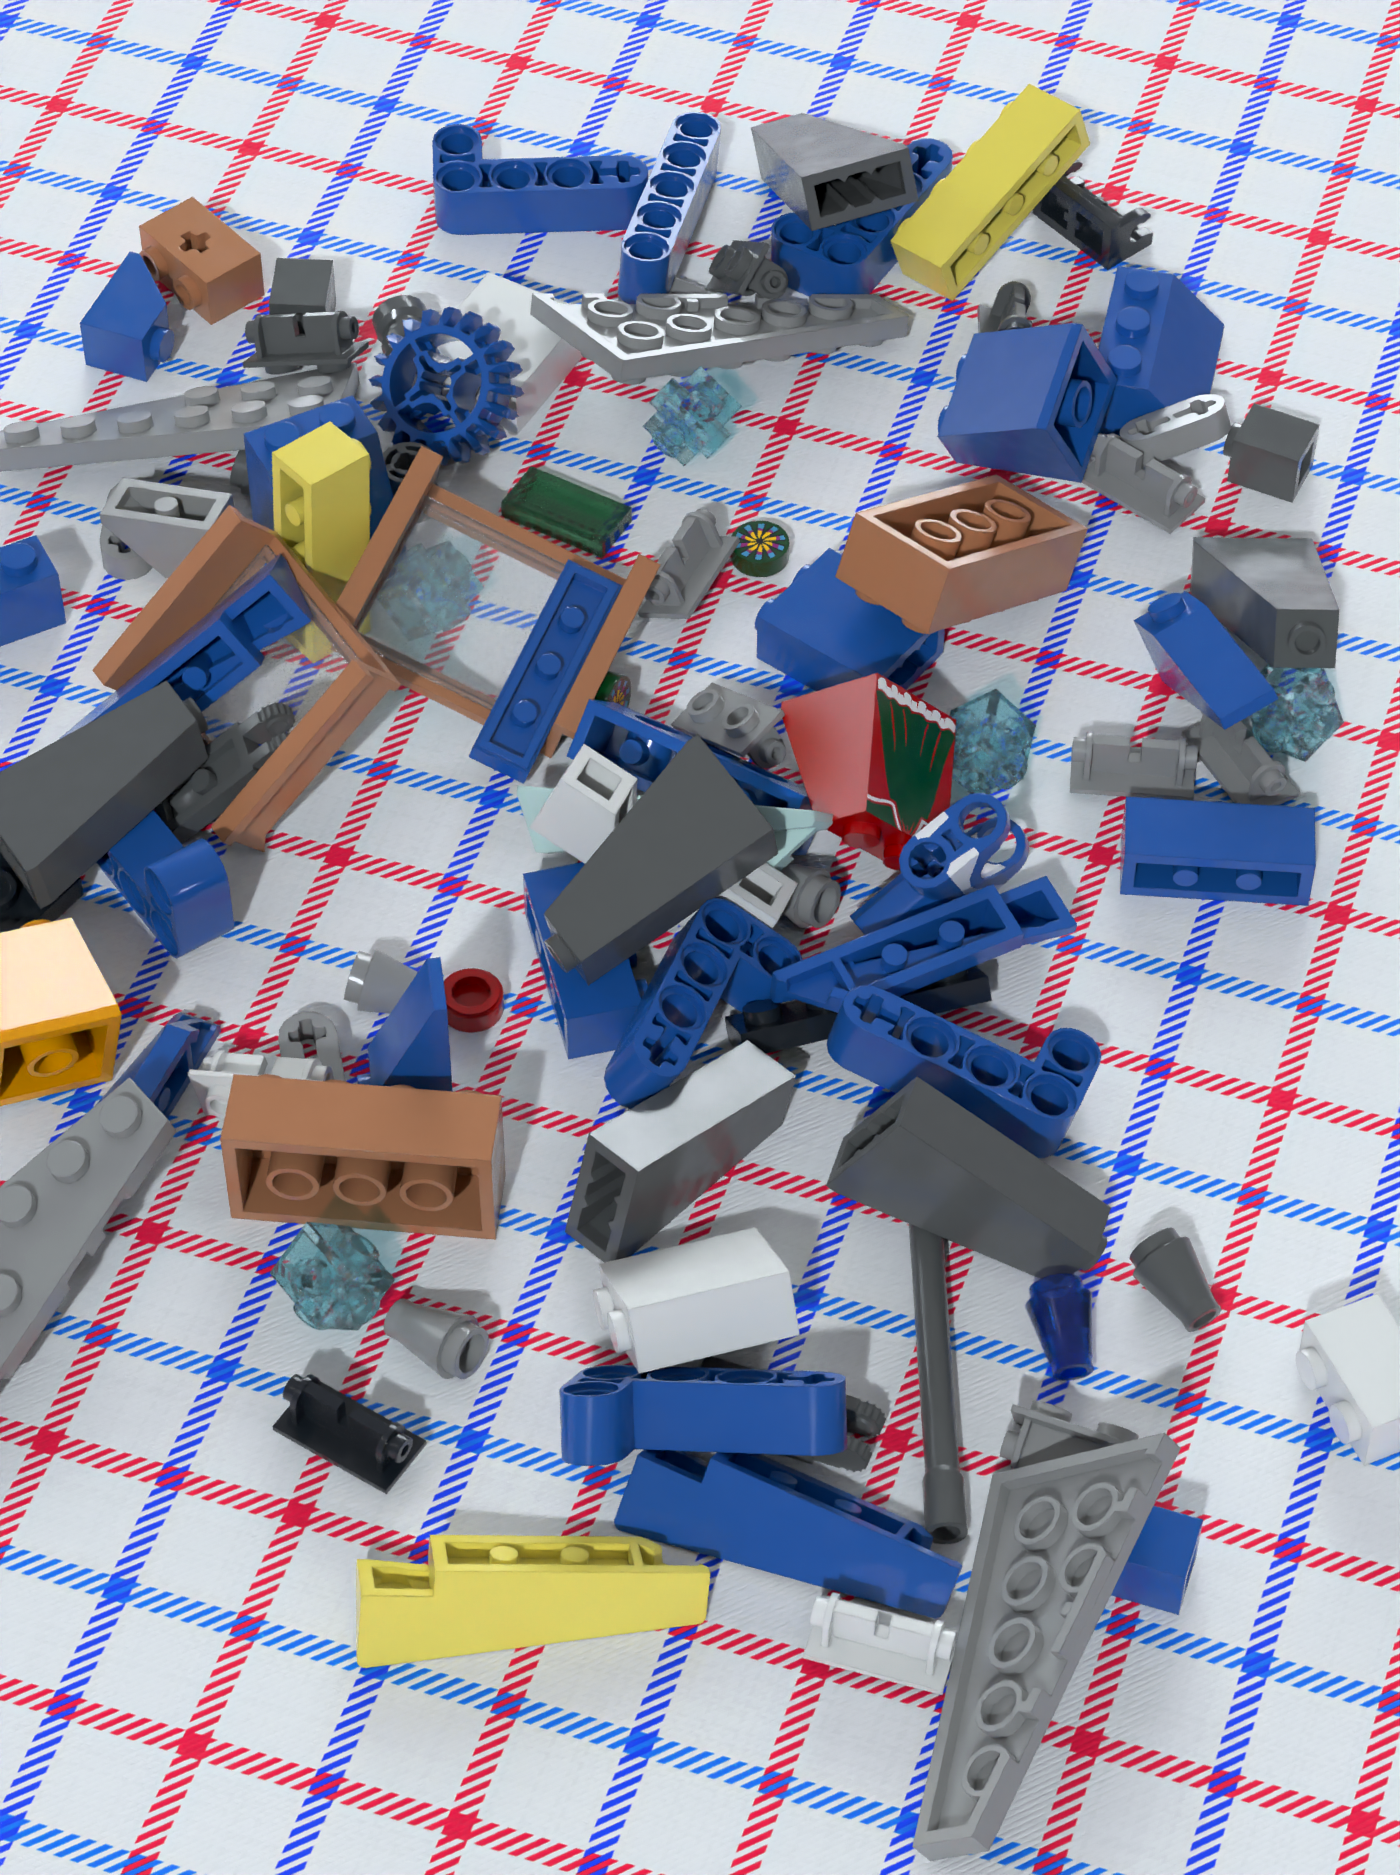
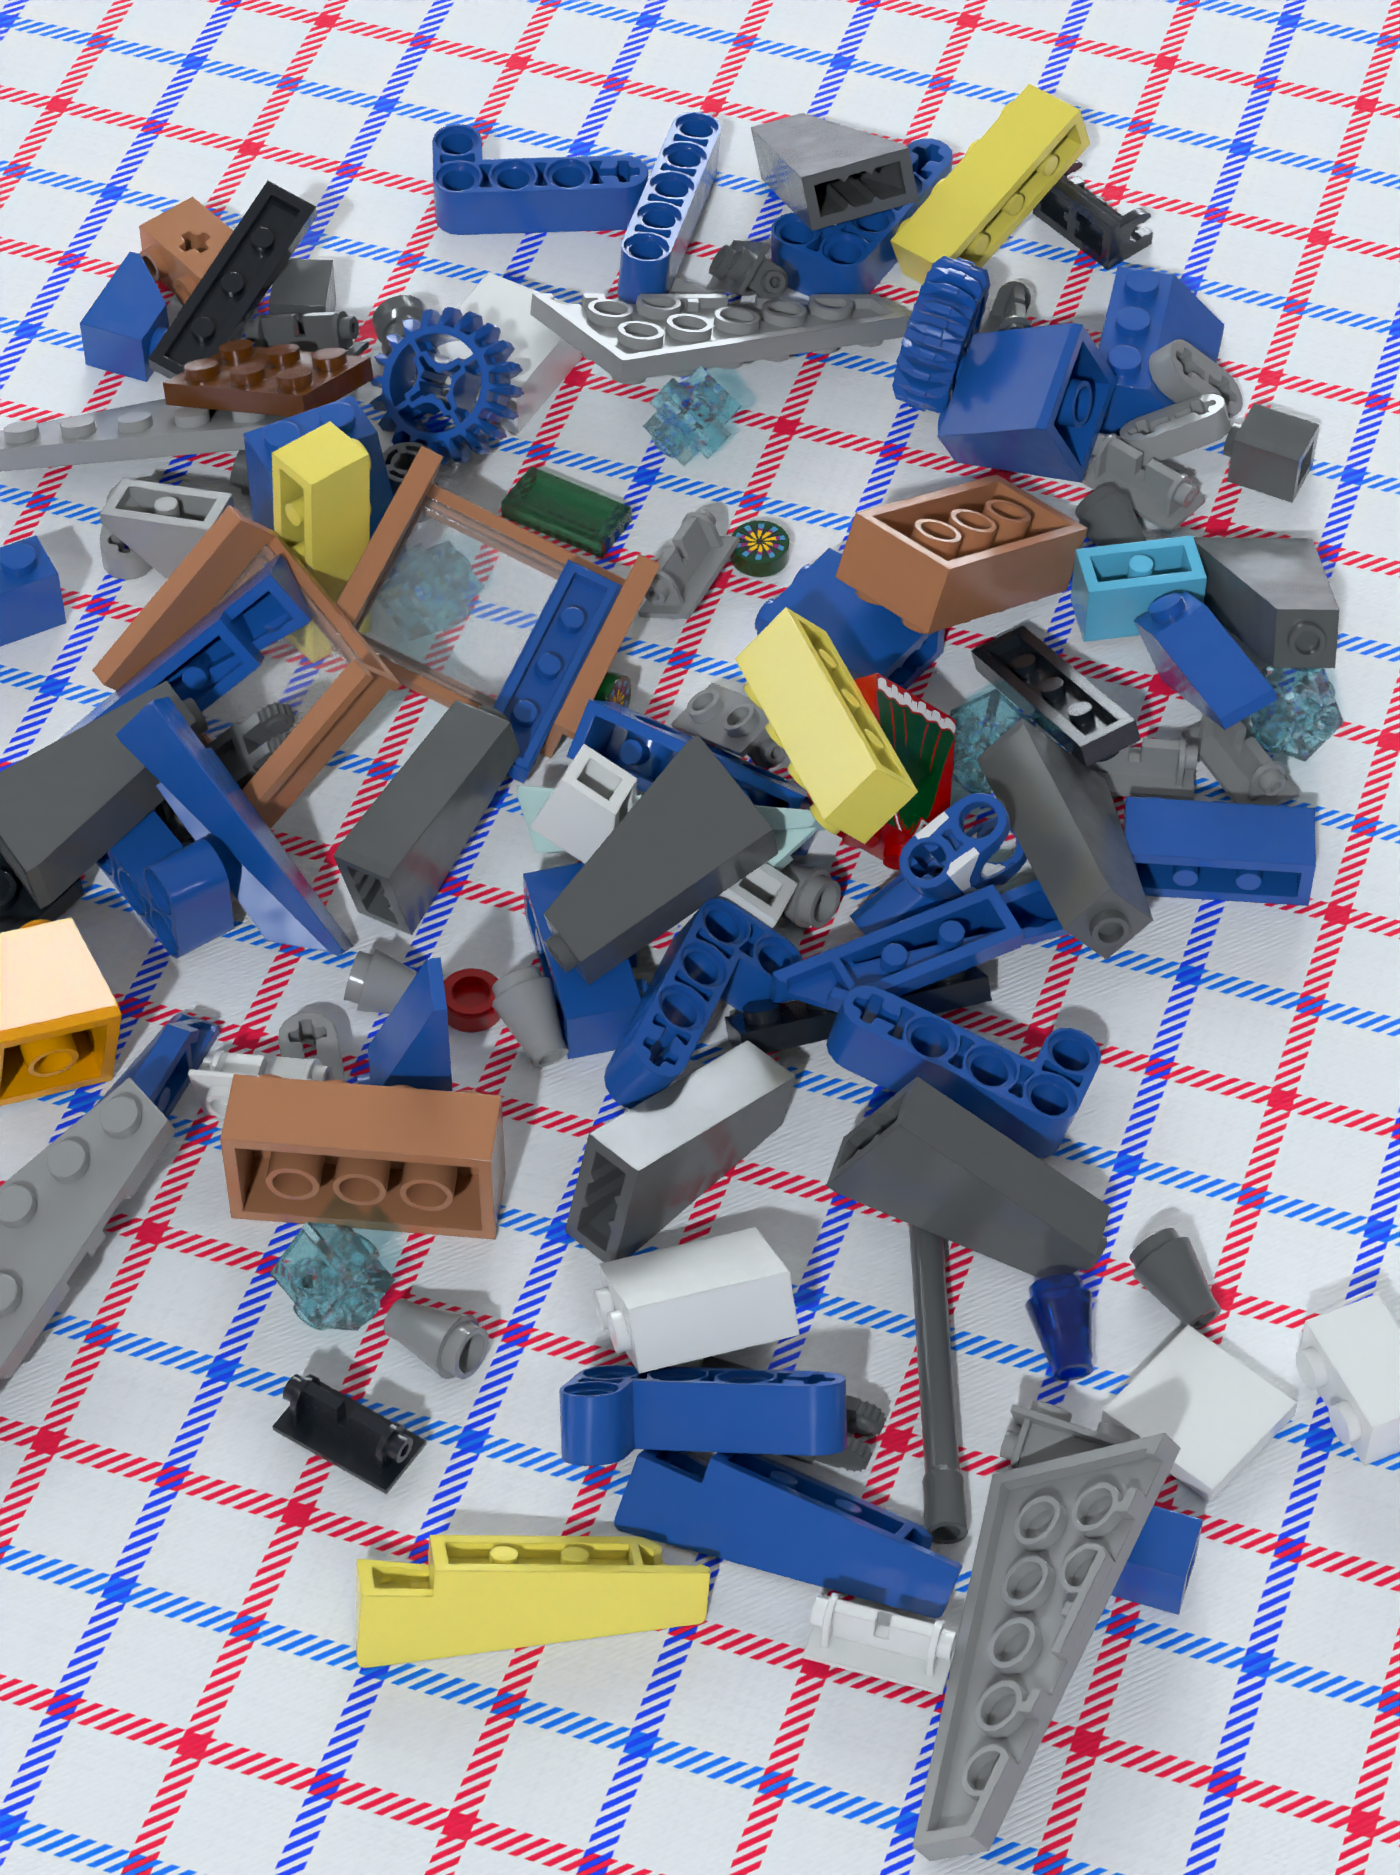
(220, 812): none -> blue wedge
(235, 279): none -> black plate
(267, 379): none -> reddish brown plate
(426, 815): none -> dark grey slope
(530, 1012): none -> light grey cone
(824, 727): none -> light yellow brick
(940, 333): none -> blue gear
(1056, 696): none -> black plate
(1069, 837): none -> dark grey slope
(1109, 518): none -> dark grey cone
(1122, 580): none -> medium azure brick
(1186, 372): none -> light grey beam
(1207, 1406): none -> white tile

